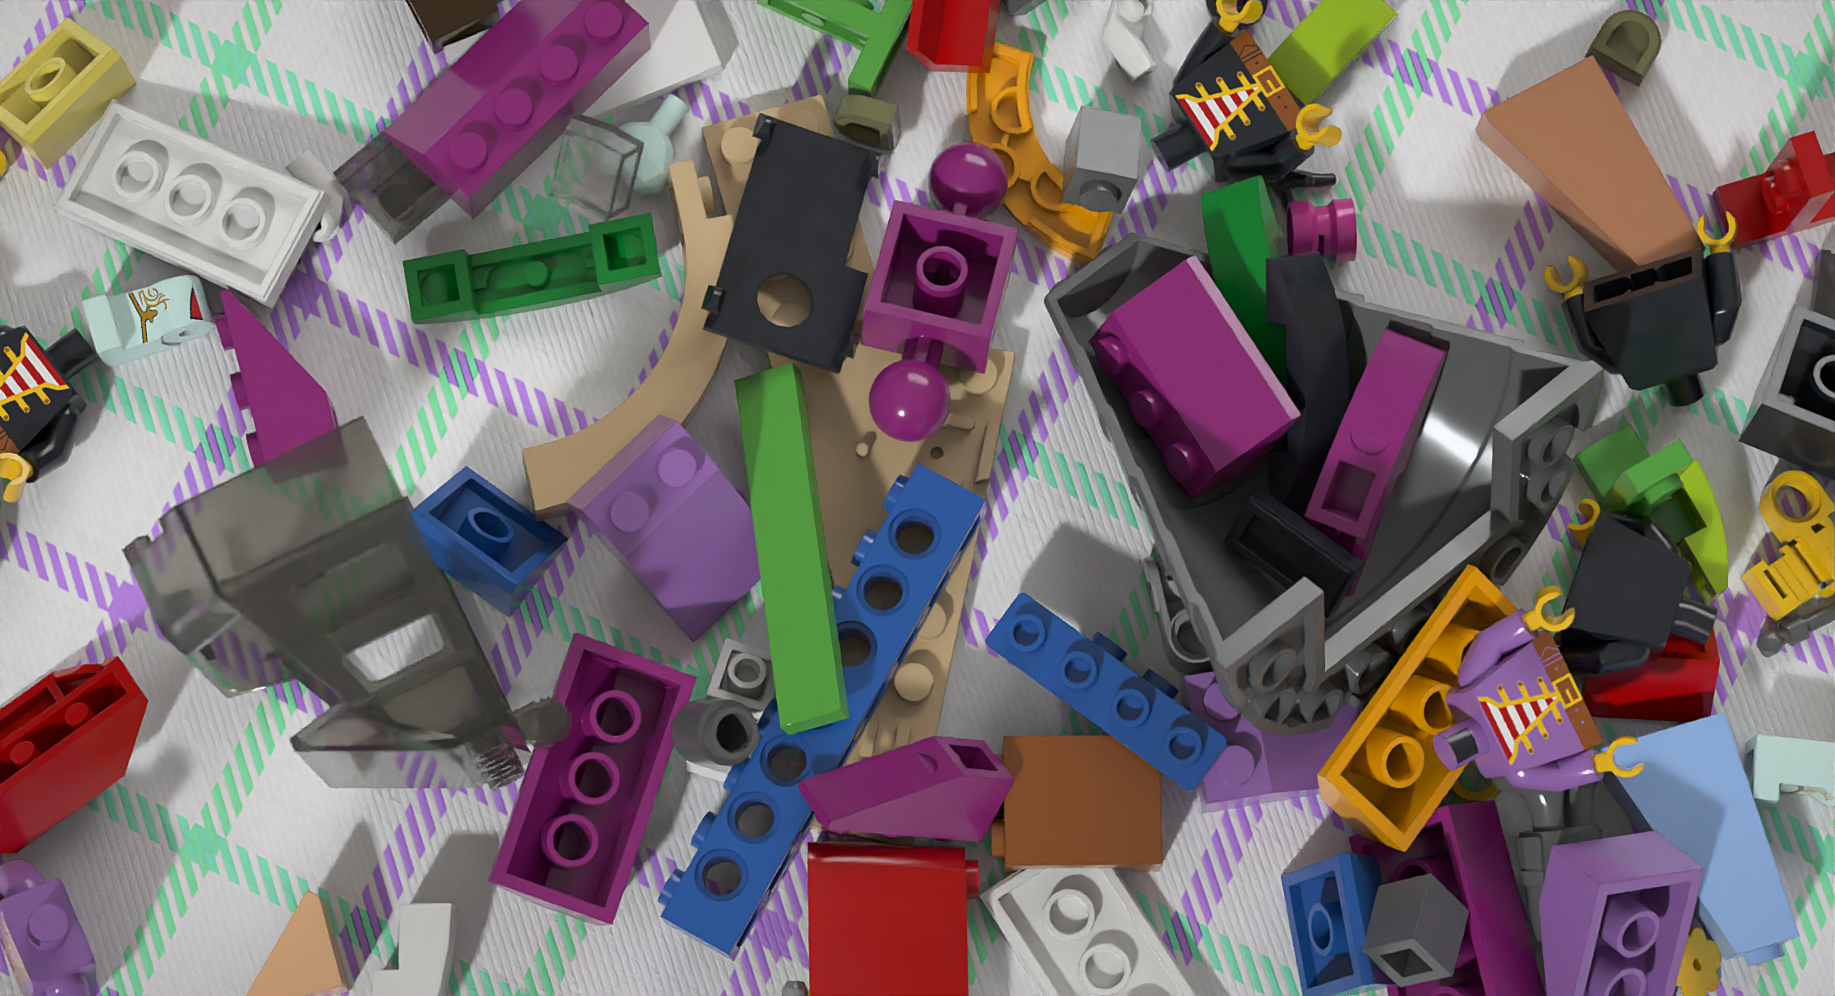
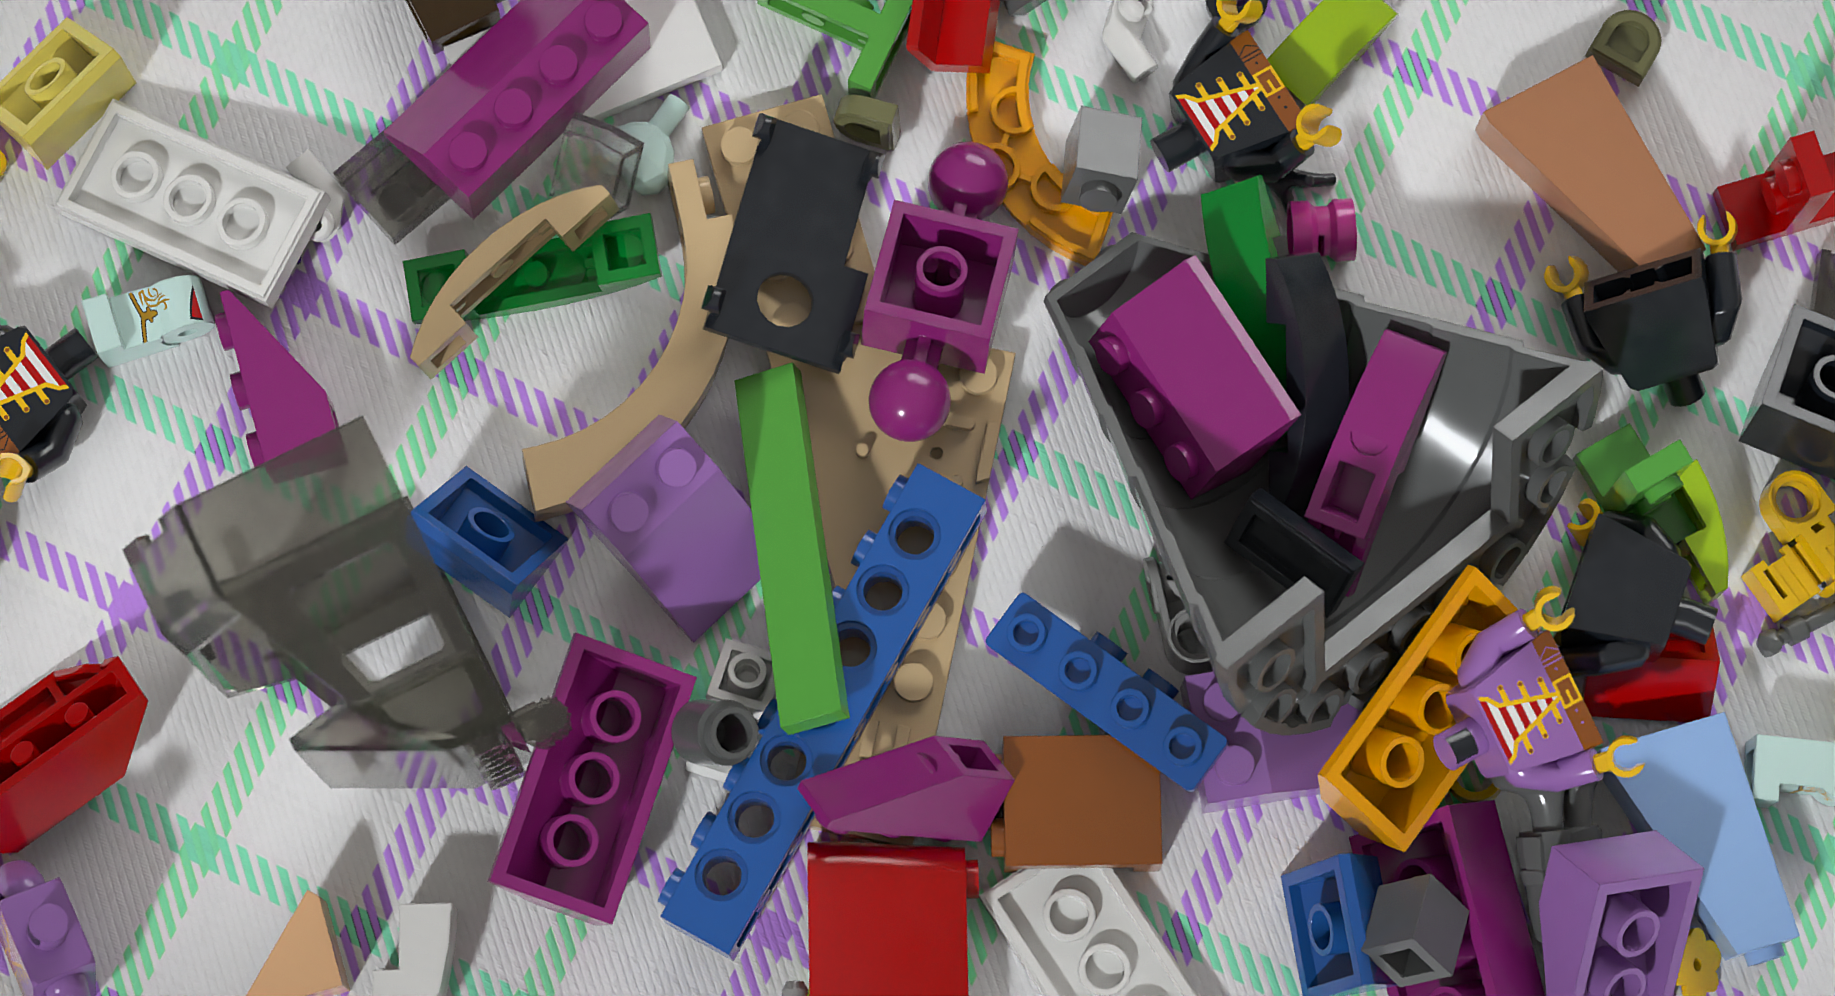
(569, 215): none -> tan slope

